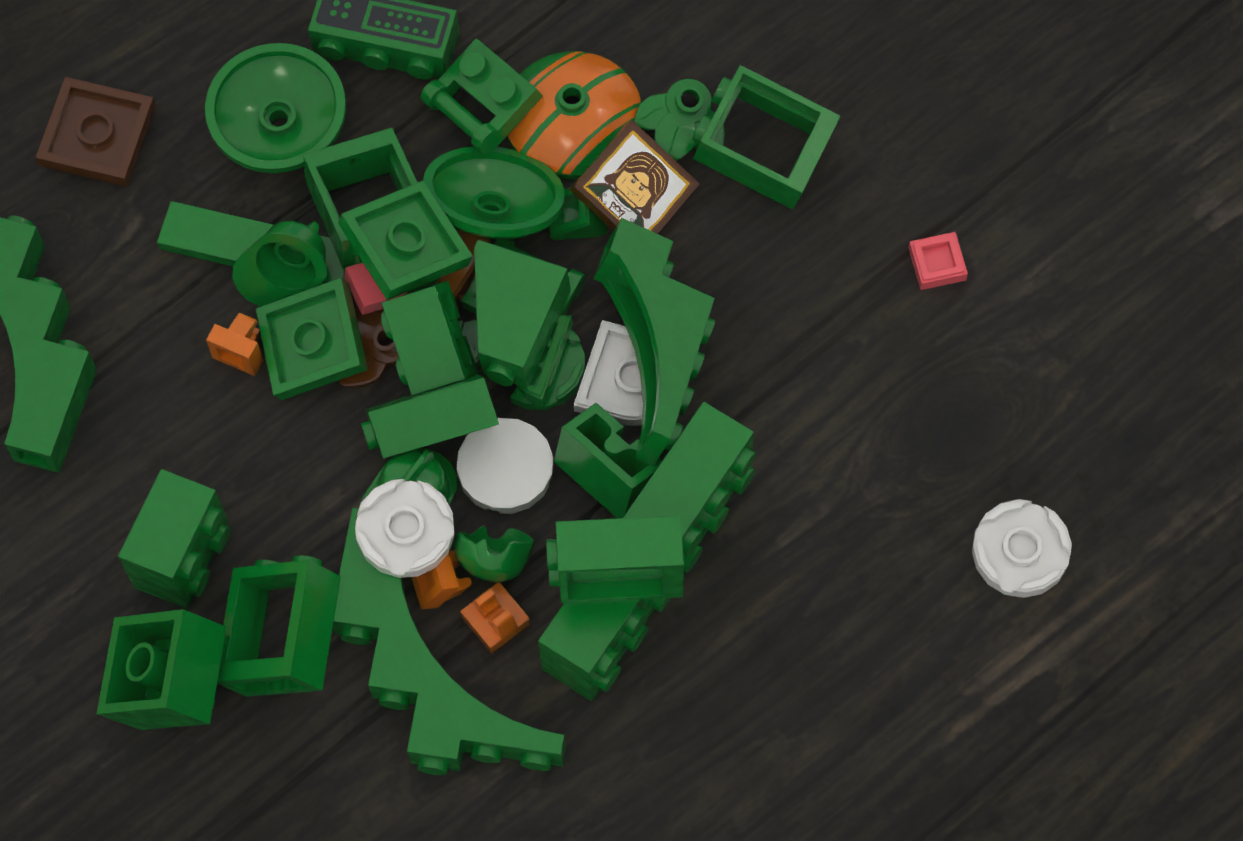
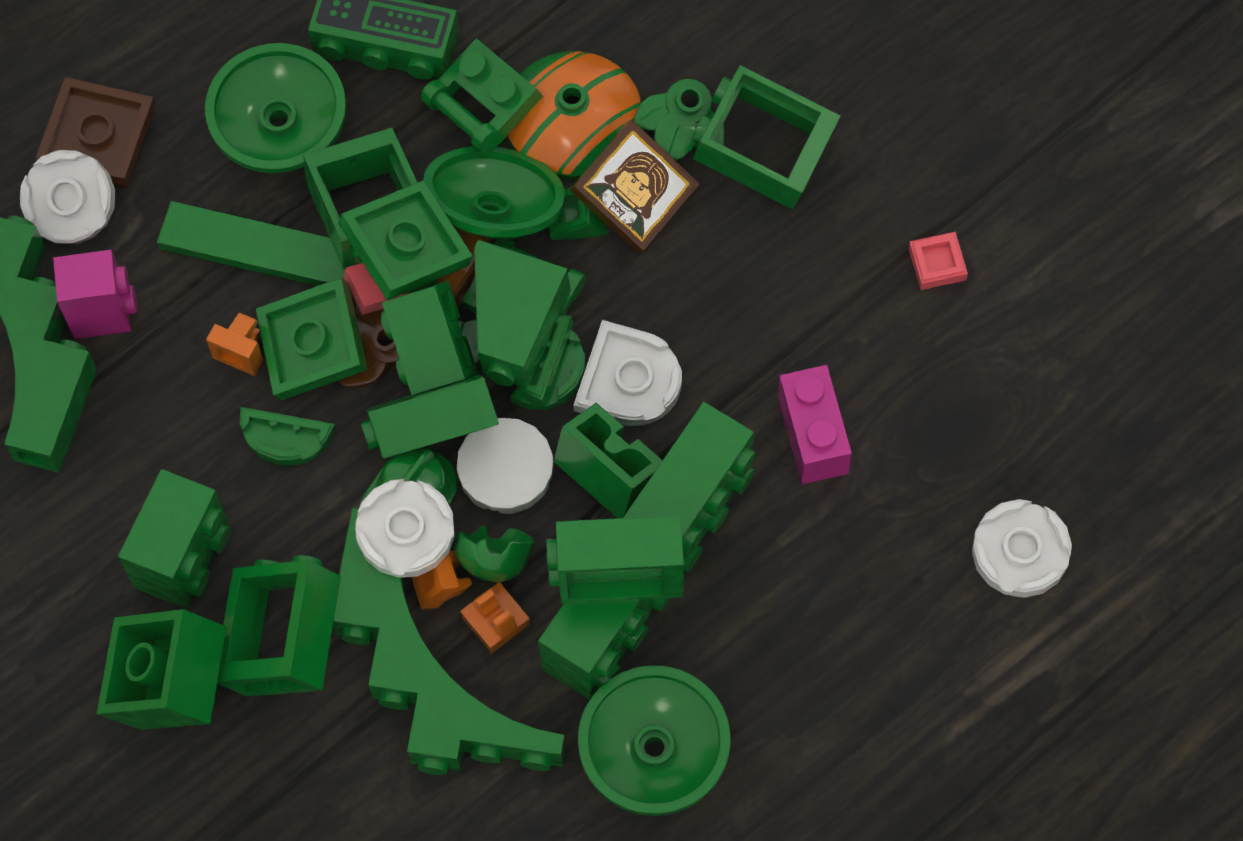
(67, 197): none -> white tile
(94, 294): none -> dark pink brick
(281, 263): green piece -> none
(284, 438): none -> green tile
(661, 708): none -> green dish
(664, 325): green arch -> none
(814, 424): none -> dark pink brick

